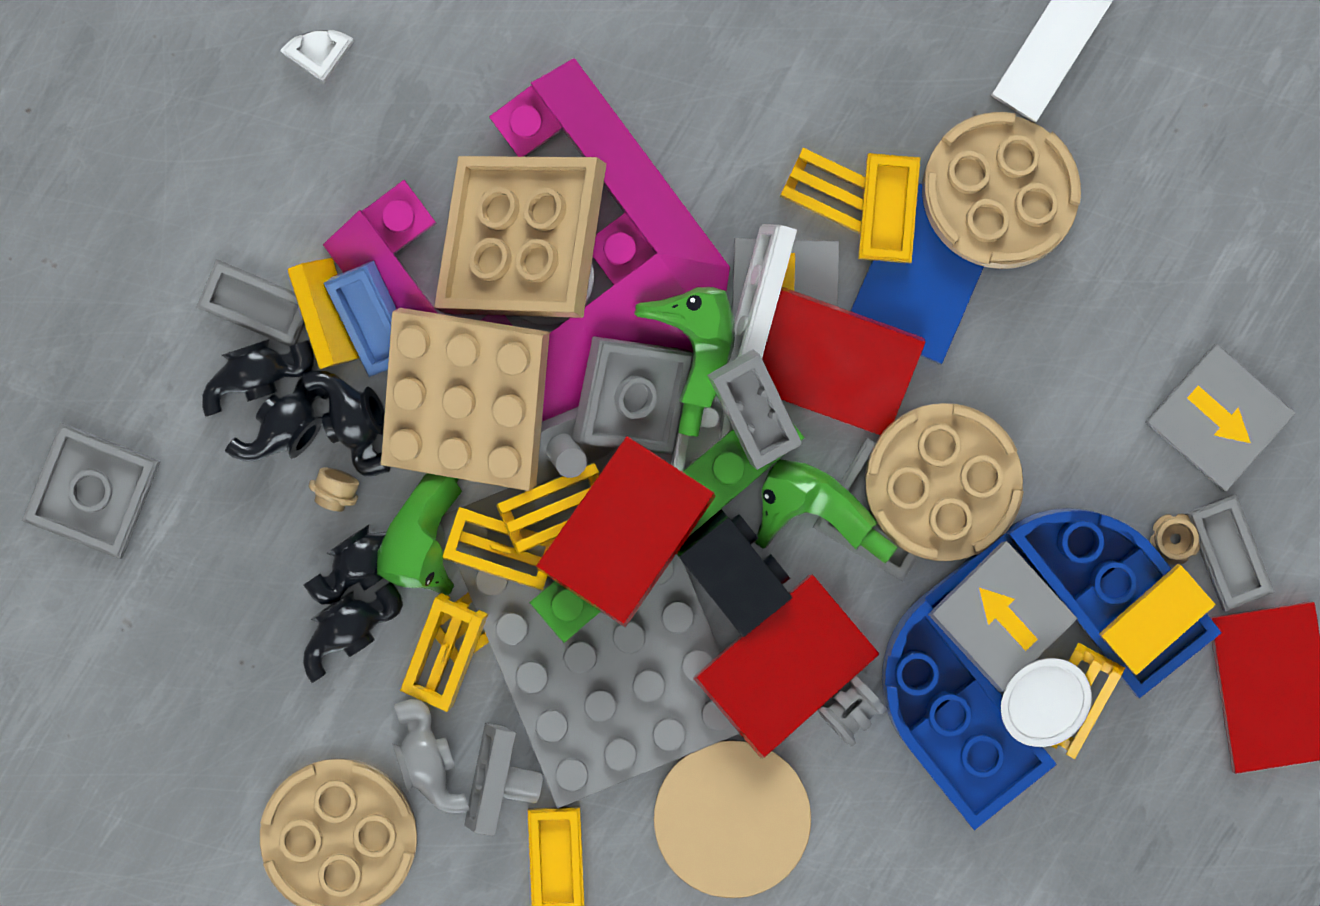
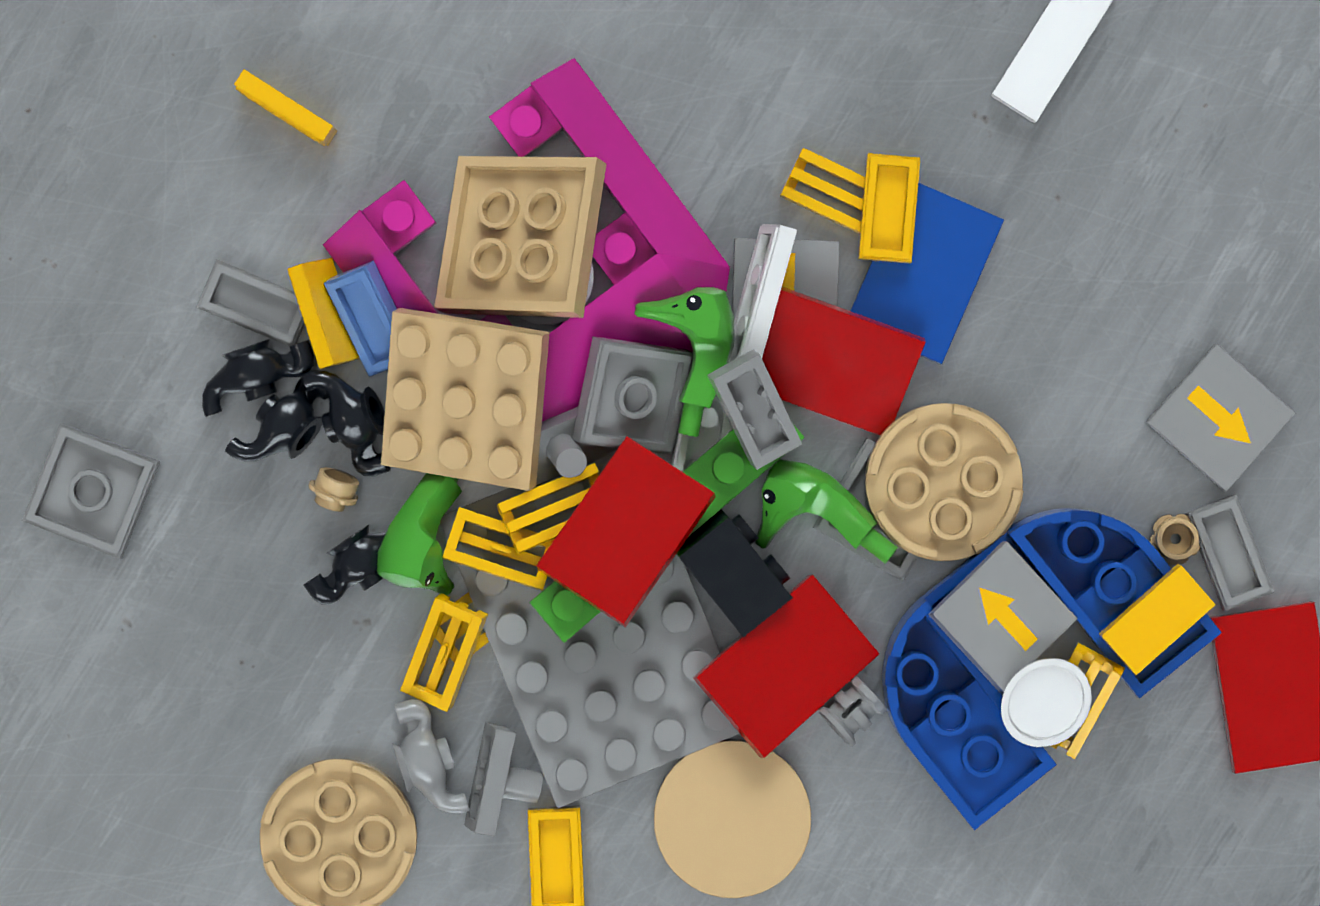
(285, 108): none -> yellow tile
(318, 51): white tile -> none
(348, 626): black piece -> none
(1001, 190): tan tile -> none

